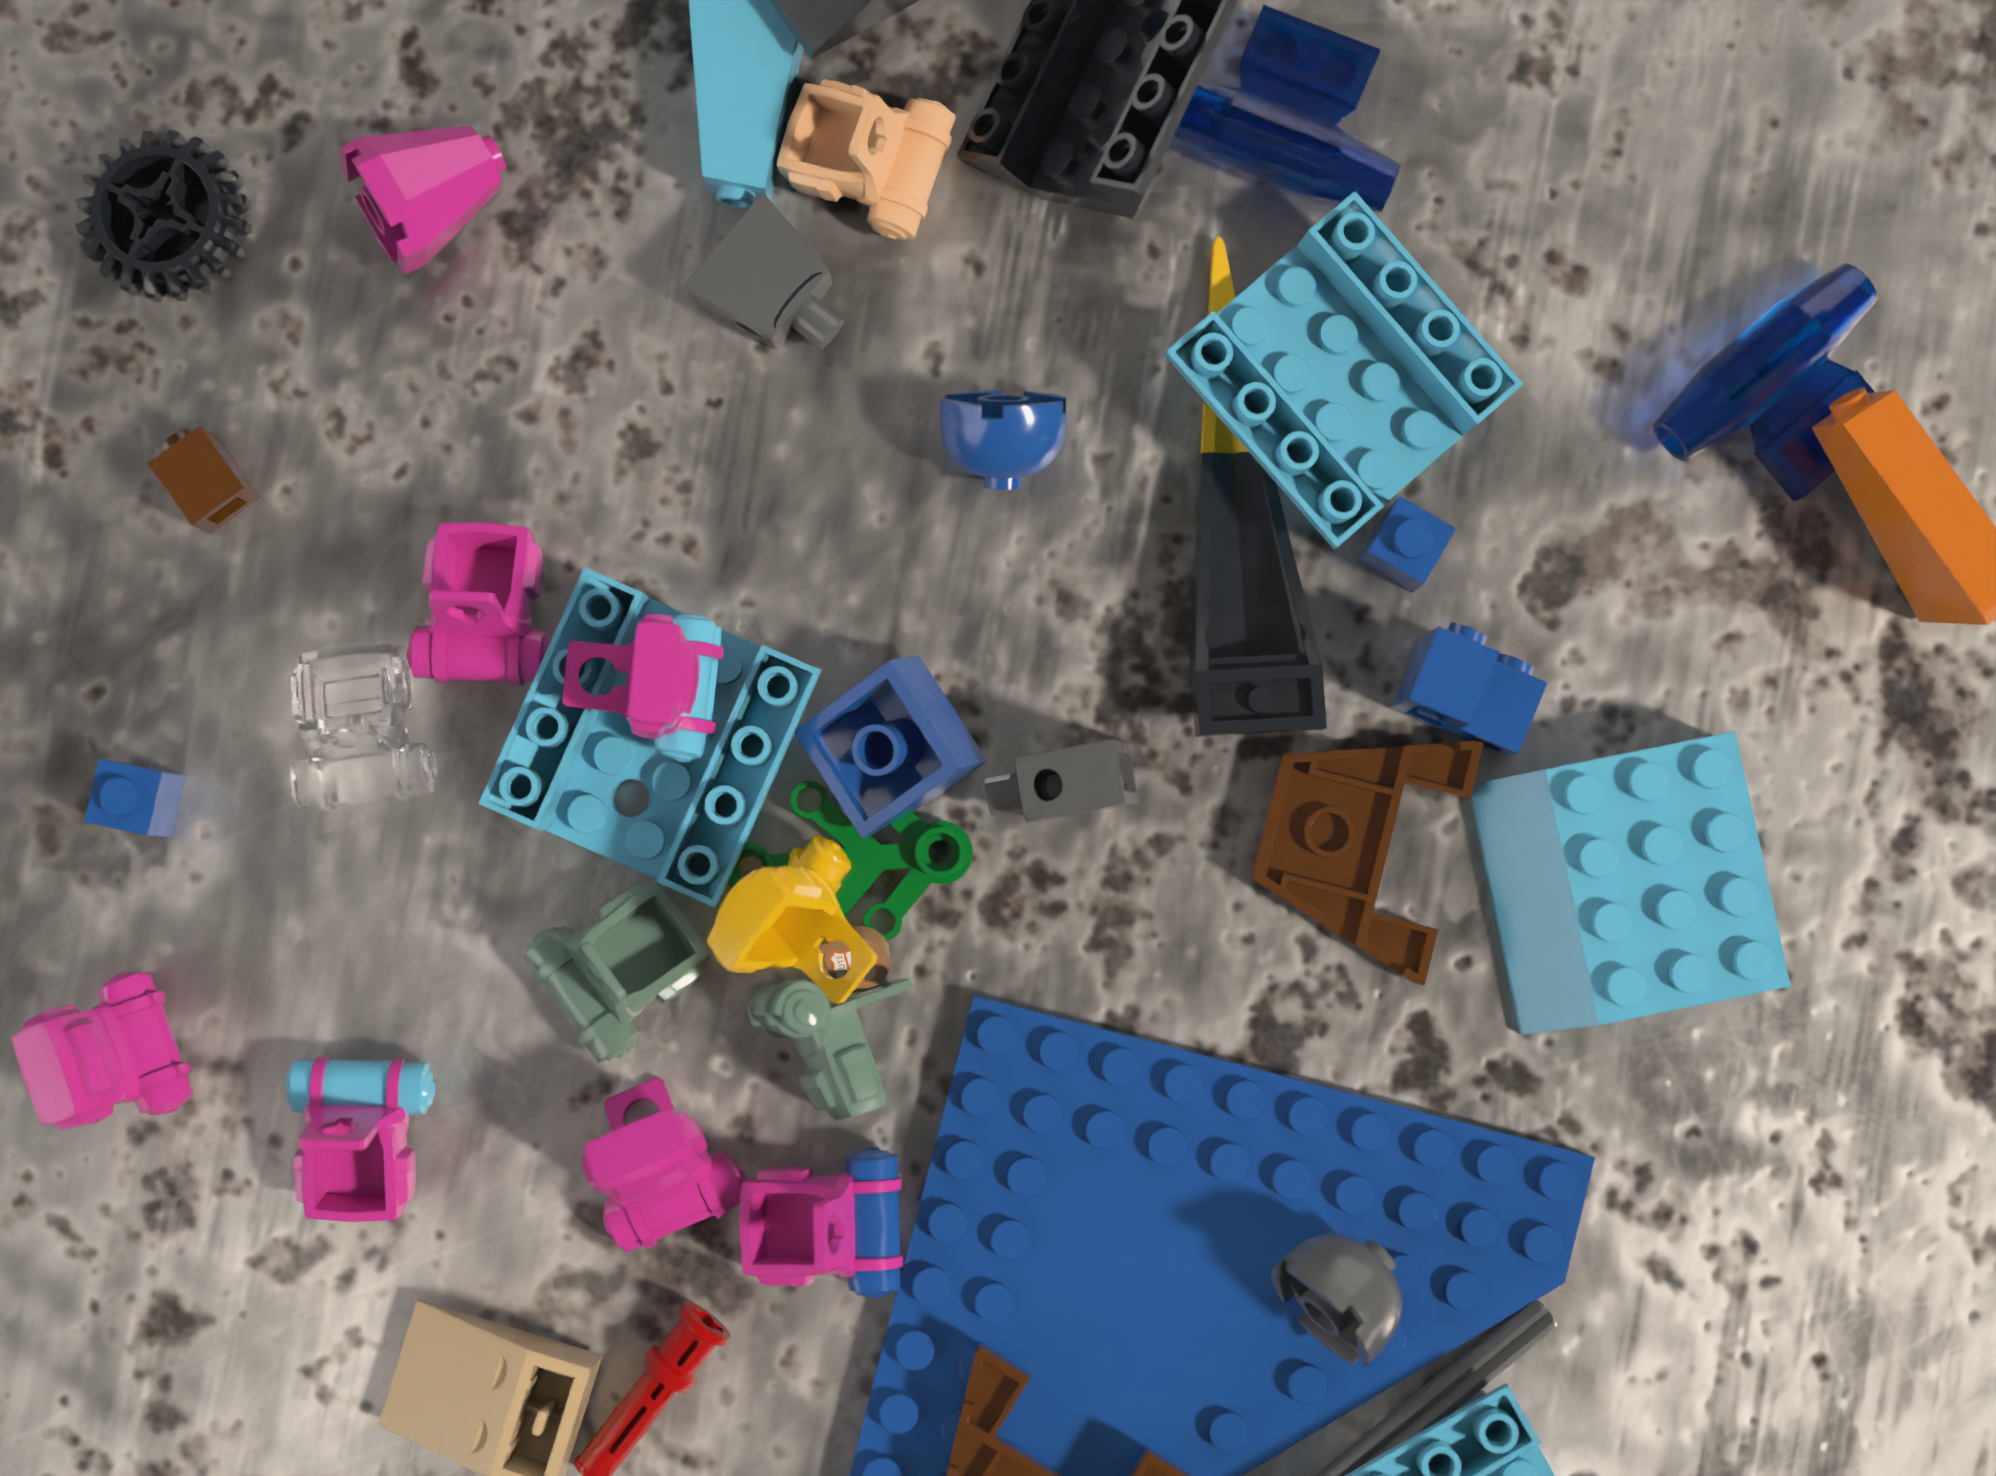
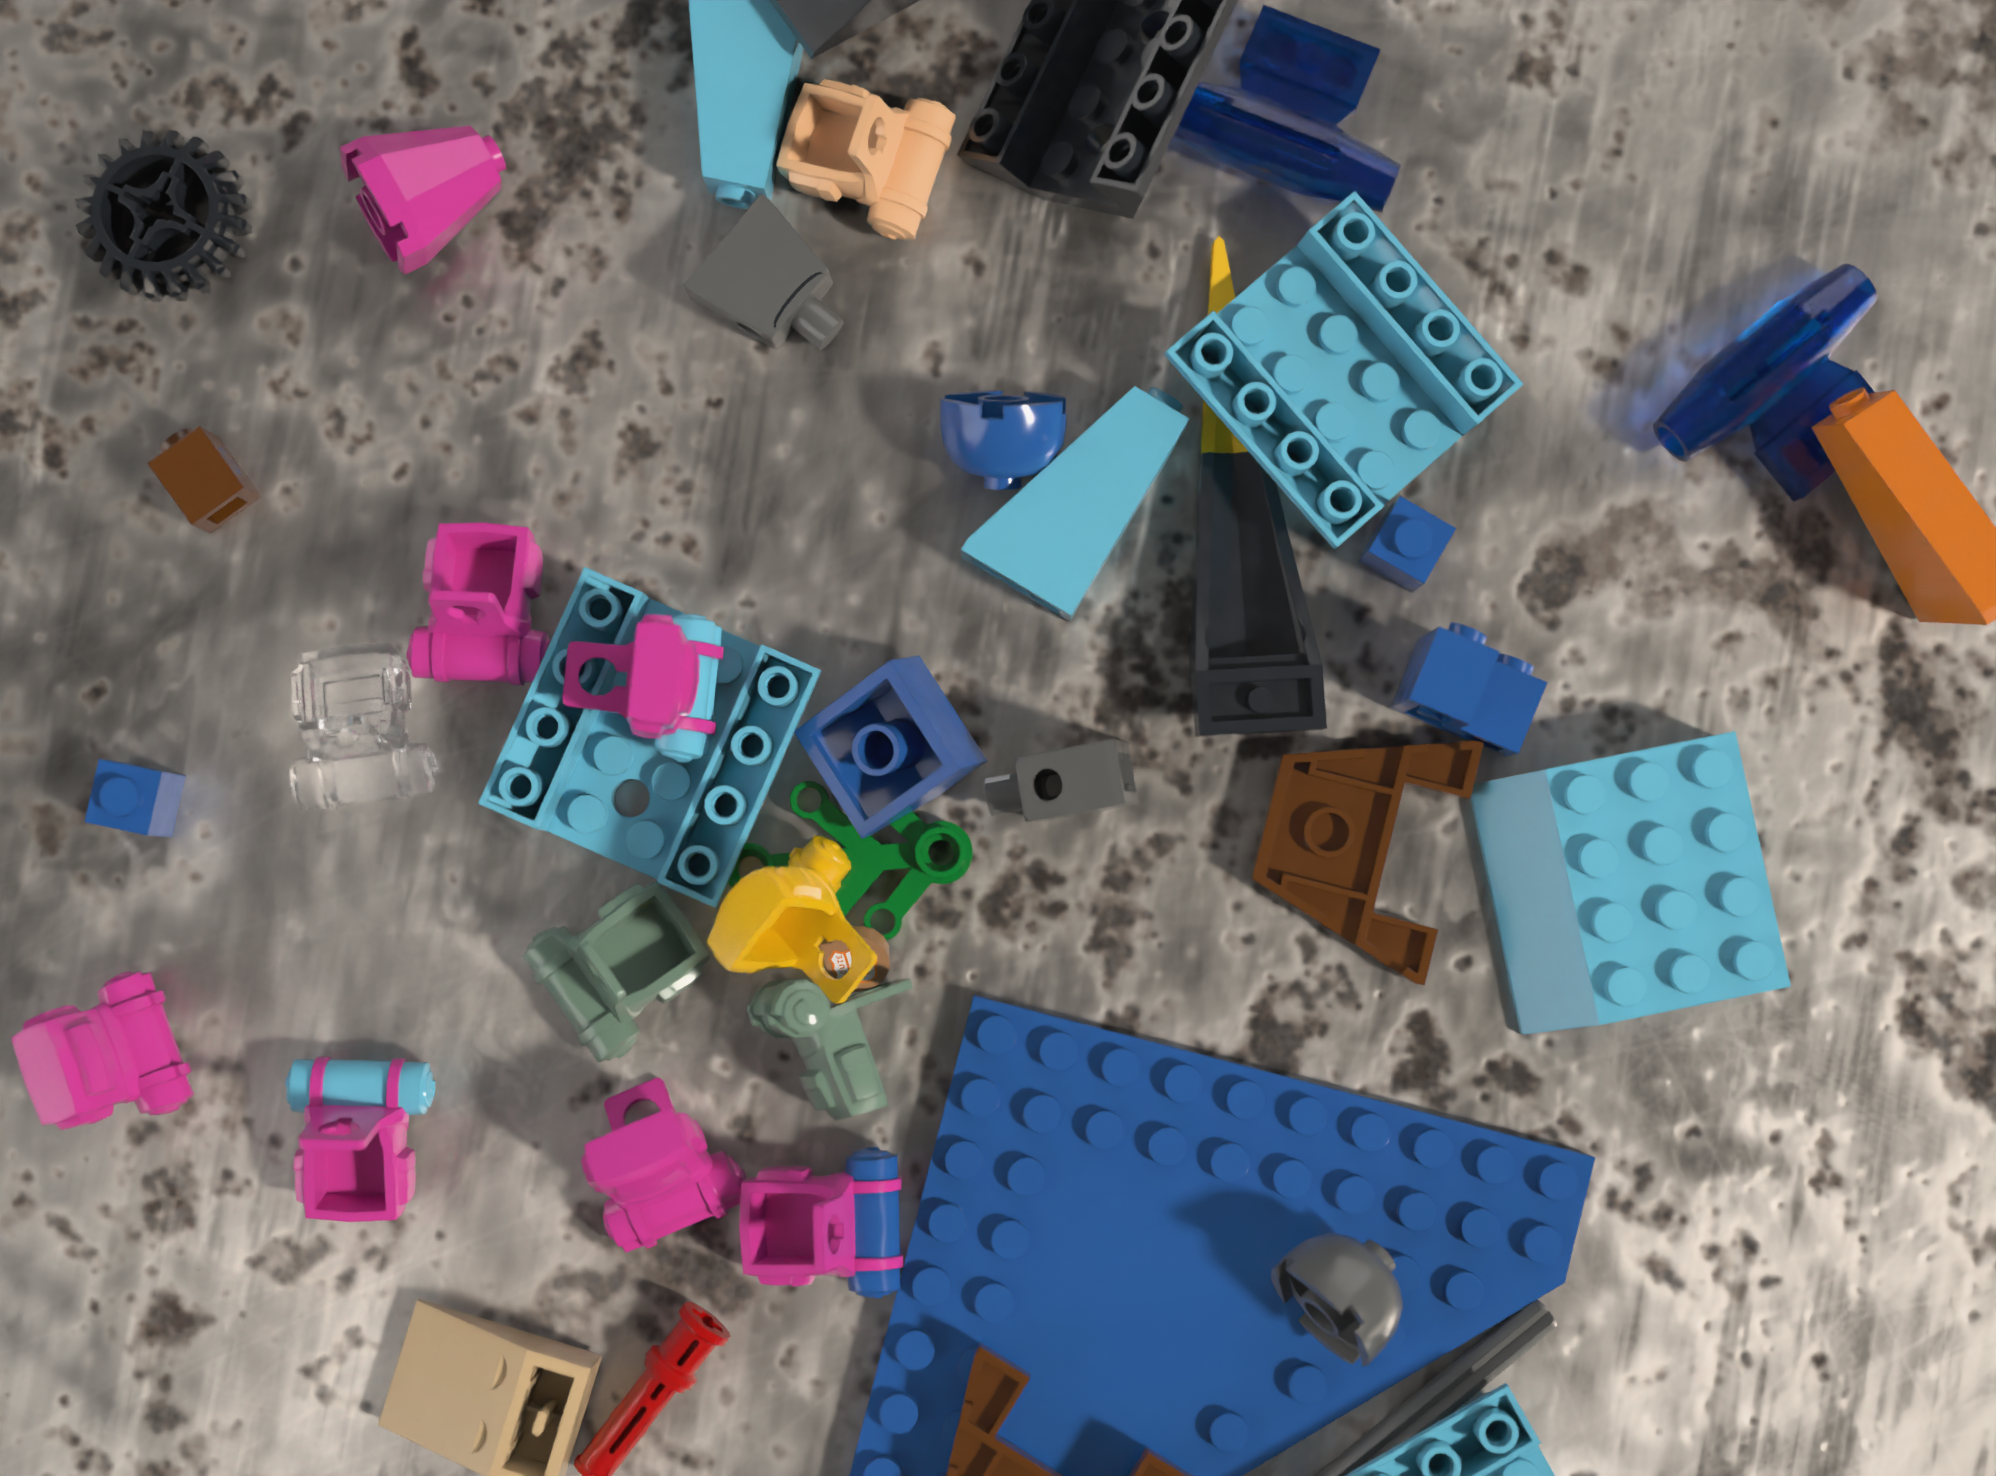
(1072, 513): none -> medium azure slope

